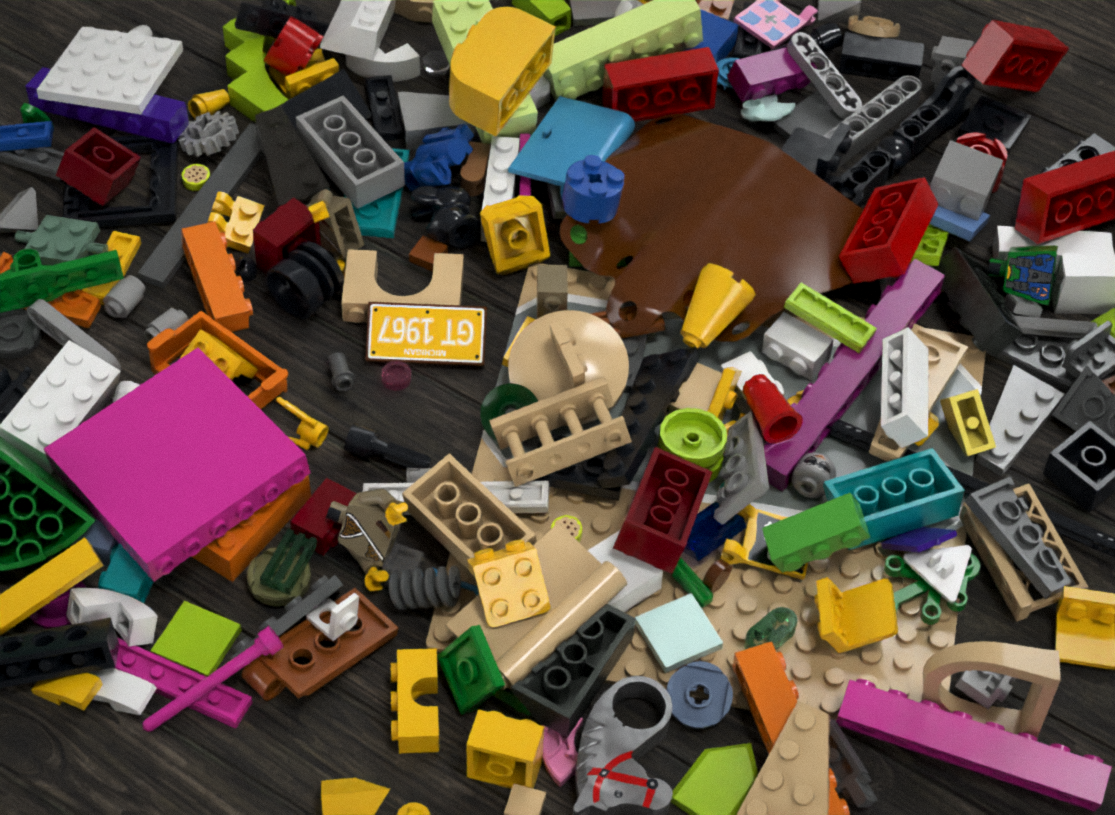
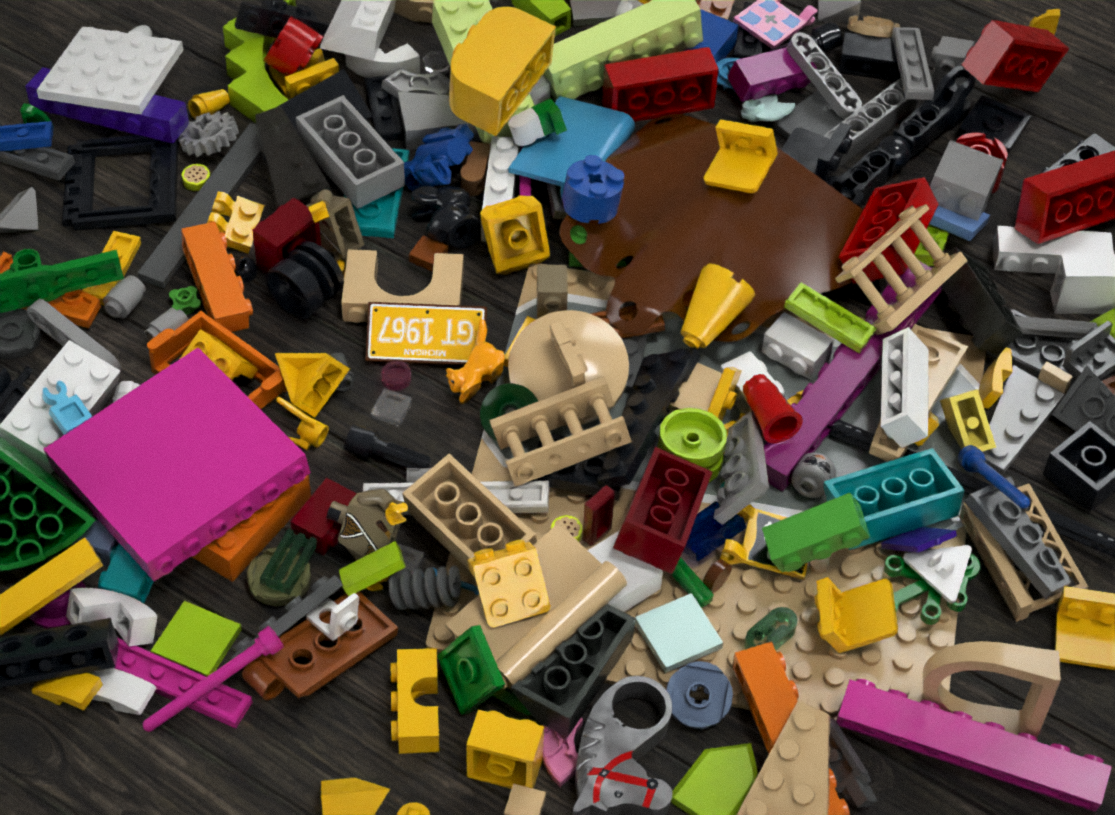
(62, 239): sand green plate -> none
(65, 411): none -> medium azure plate
(98, 166): dark red brick -> none
(185, 299): none -> bright green plate
(310, 378): none -> yellow slope
(372, 568): none -> lime tile
(391, 407): none -> clear tile
(417, 83): none -> light grey tile
(483, 364): none -> light orange animal
(536, 123): none -> leg
(598, 515): none -> dark red tile
(743, 156): none -> yellow bracket
(912, 63): none -> light grey tile
(926, 281): none -> tan fence
(973, 460): none -> blue piece
(985, 686): light grey bracket -> none
(992, 381): none -> yellow slope
(1023, 306): light grey tile -> none
(1027, 272): torso -> none
(1047, 21): none -> yellow tile
(1055, 377): none -> tan tile

